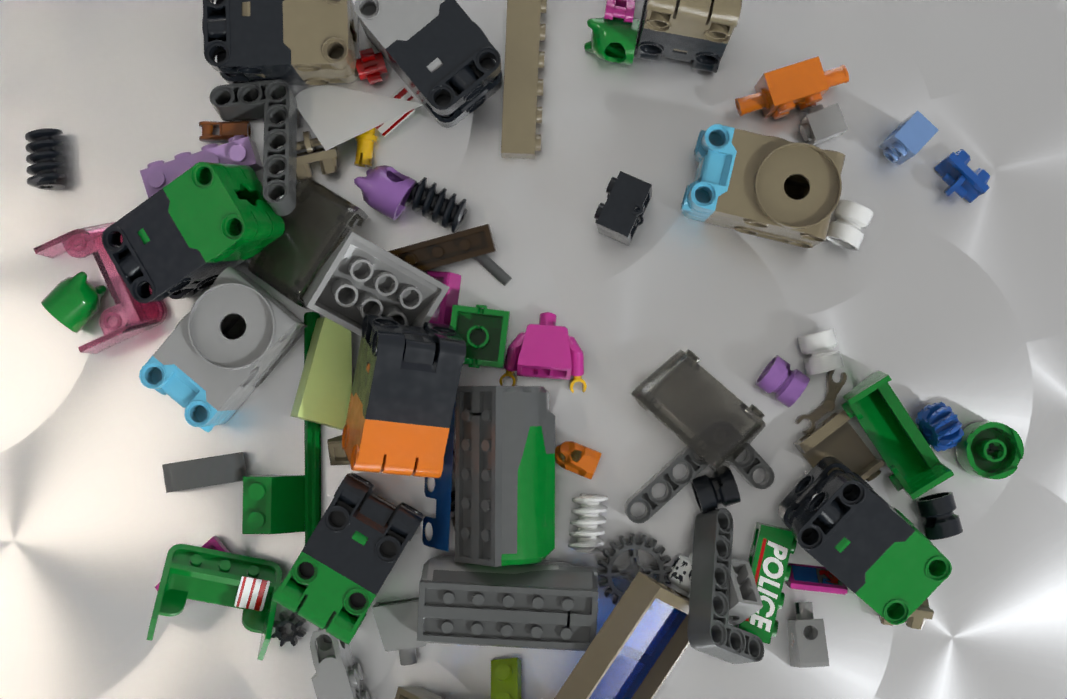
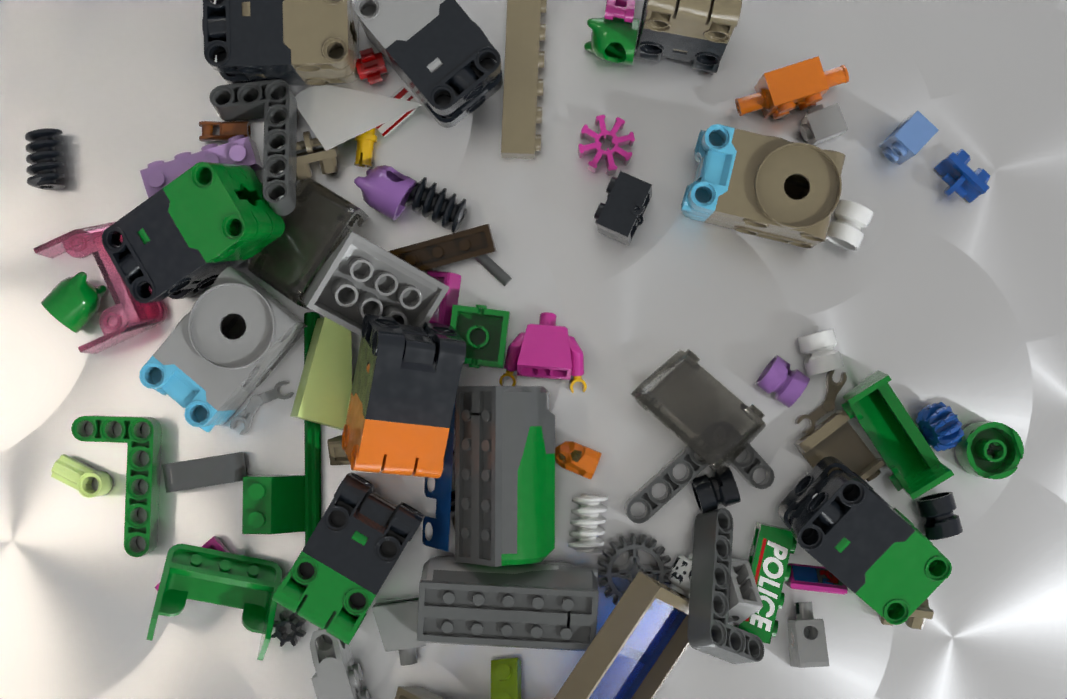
(80, 477): none -> yellowish green piece
(135, 471): none -> green beam
(252, 593): sticker -> none
(257, 401): none -> light grey piece
(595, 145): none -> dark pink gear

